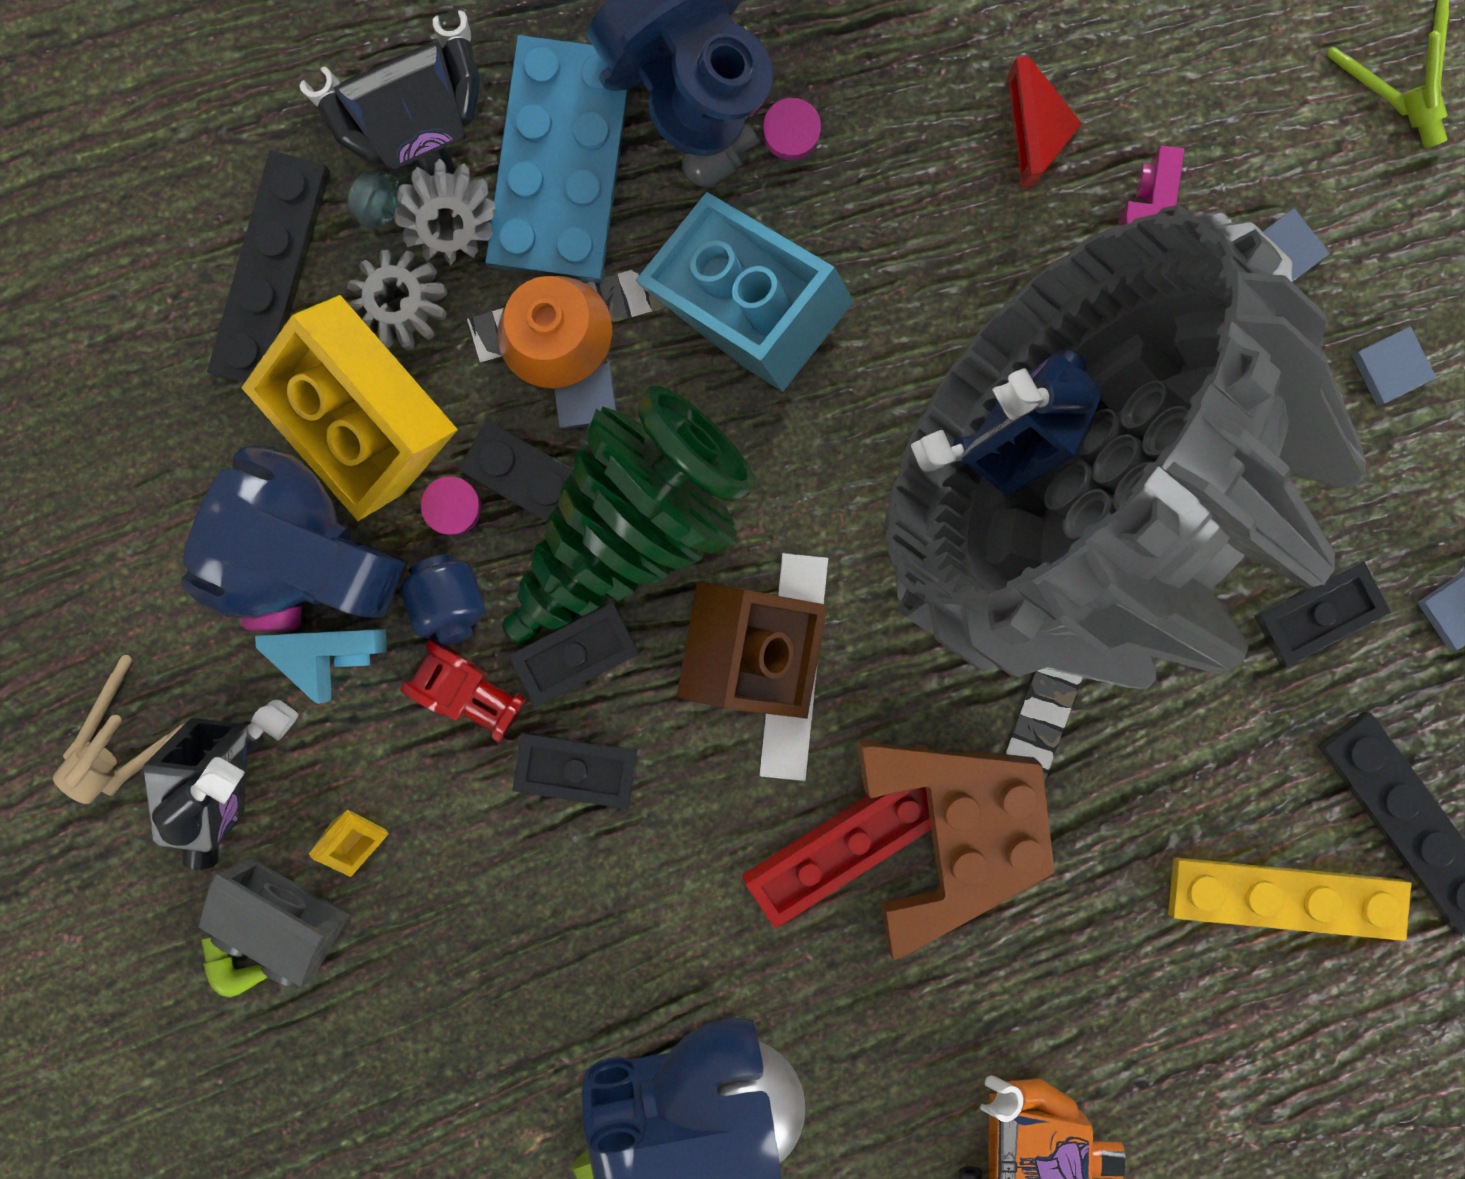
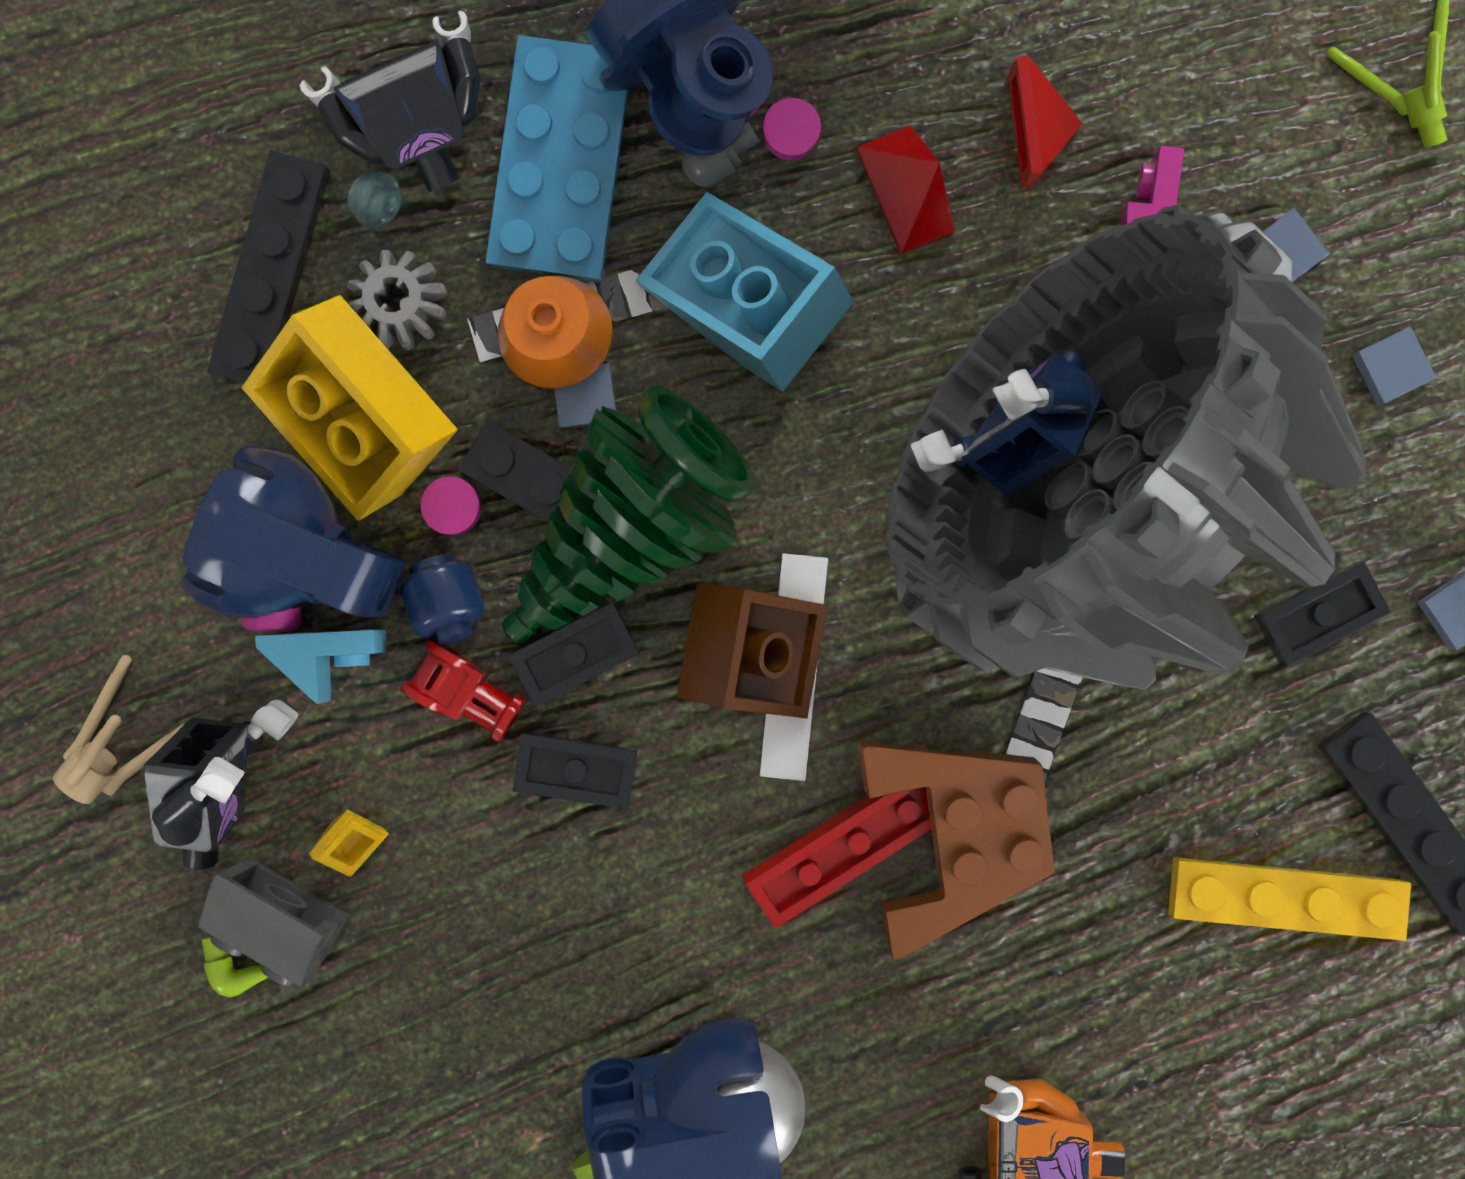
(444, 190): light grey gear -> none
(908, 188): none -> red slope

